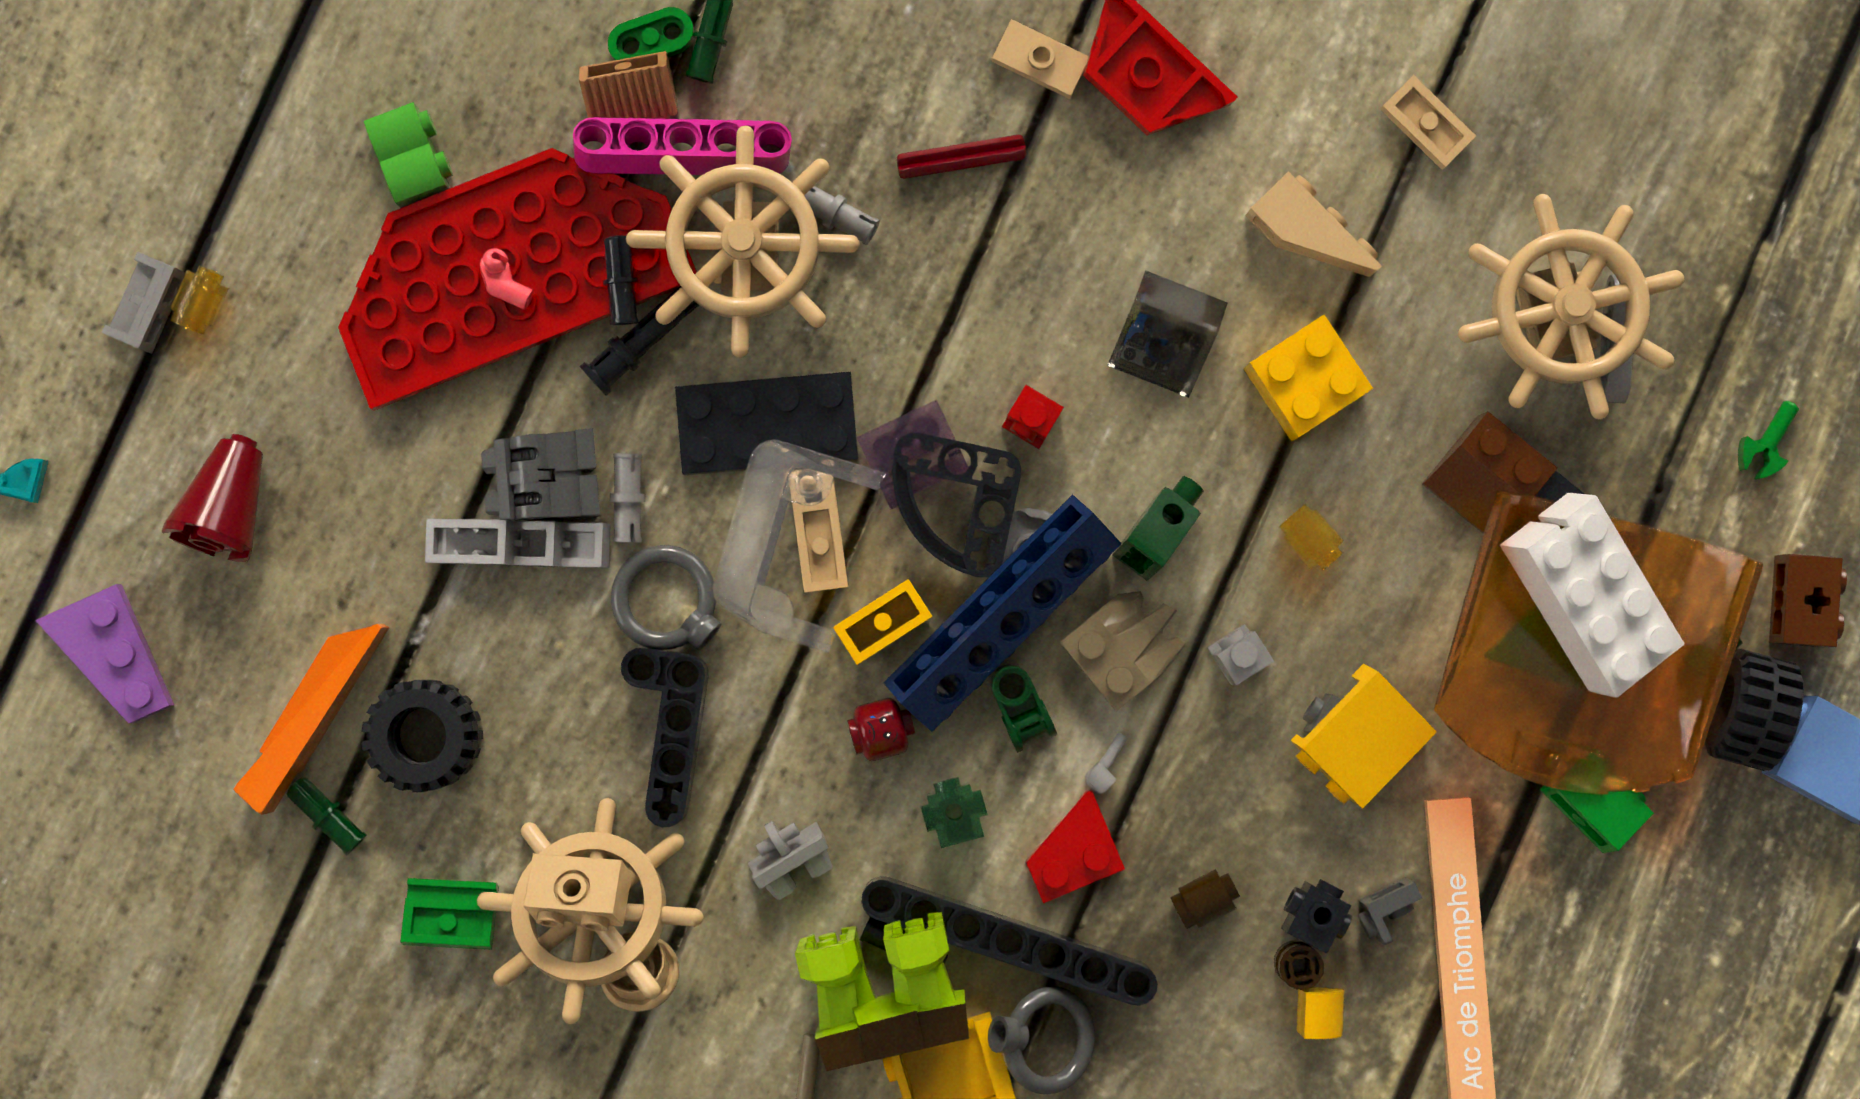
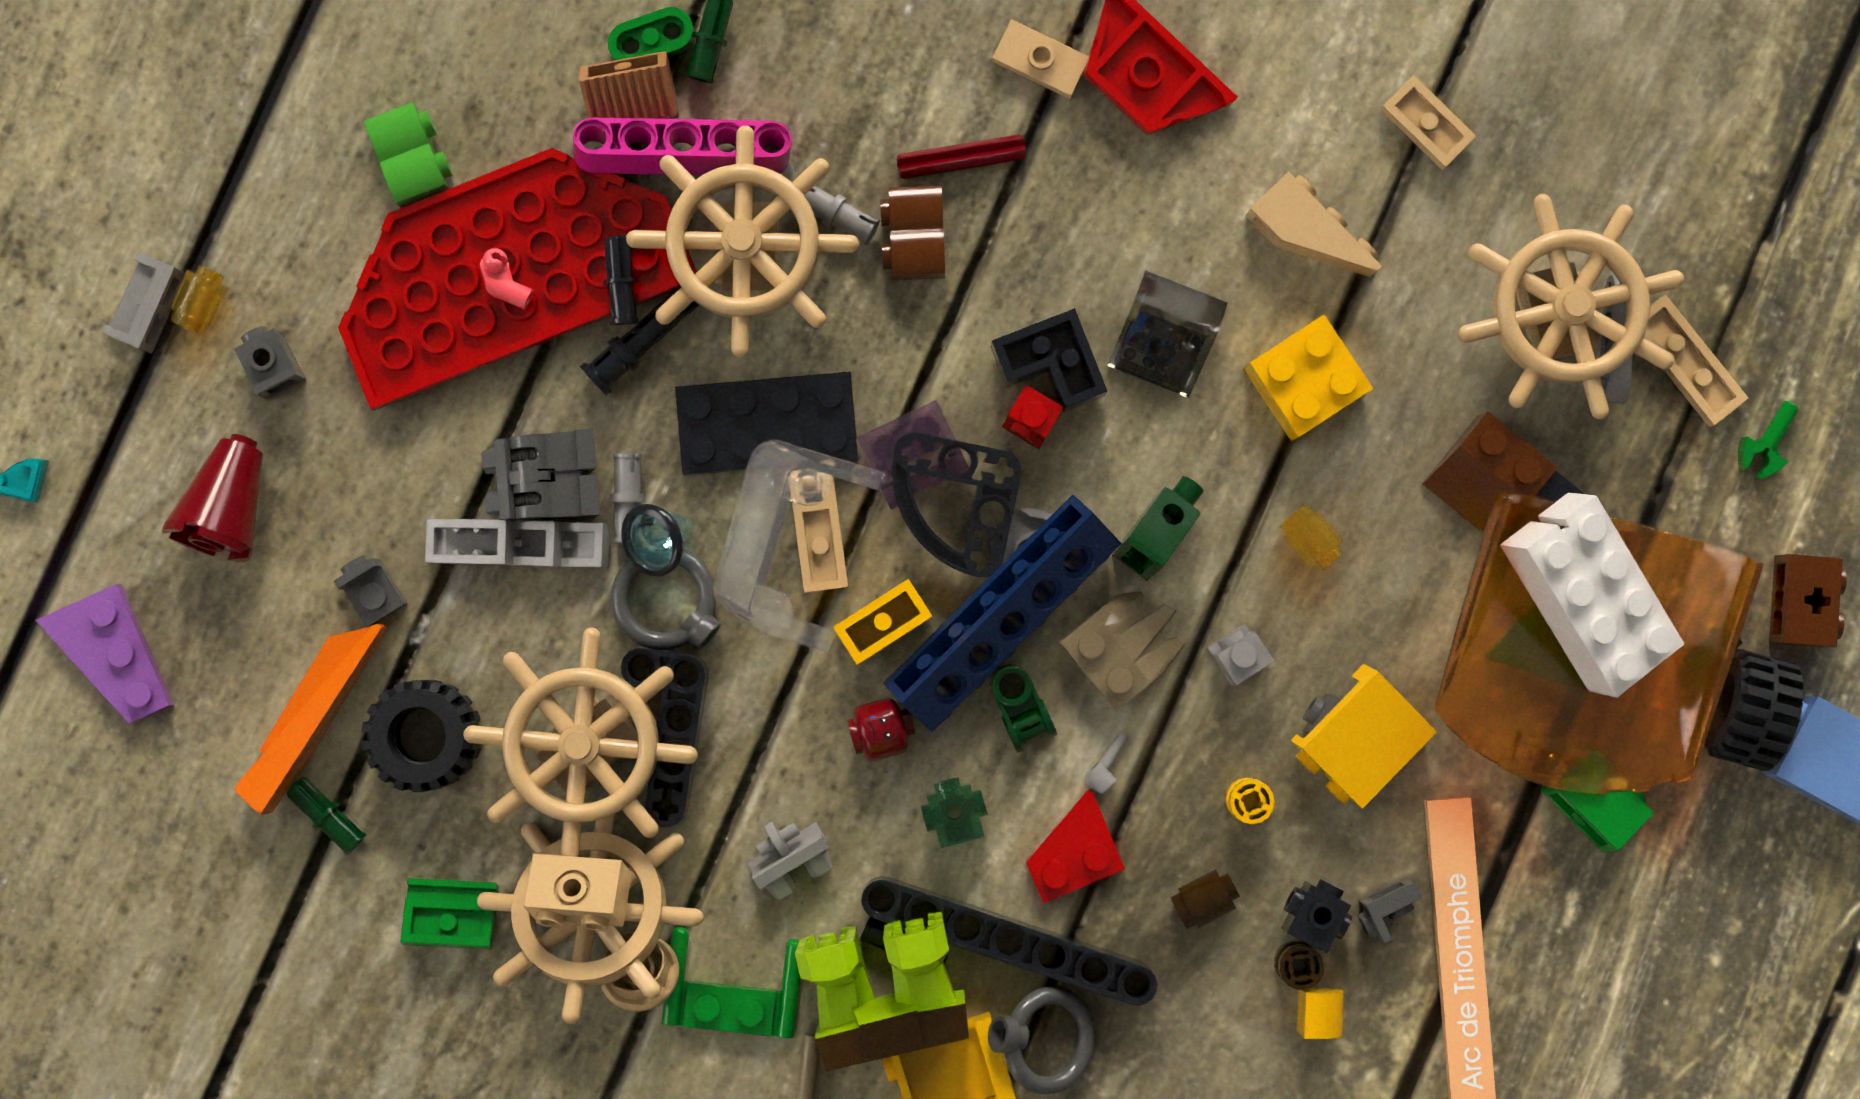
(279, 372): none -> dark grey brick
(370, 589): none -> dark grey bracket
(582, 747): none -> tan piece
(654, 538): none -> clear light blue hat
(733, 1006): none -> green plate
(915, 233): none -> reddish brown brick
(1055, 348): none -> black brick
(1241, 800): none -> yellow wheel
(1695, 367): none -> tan plate

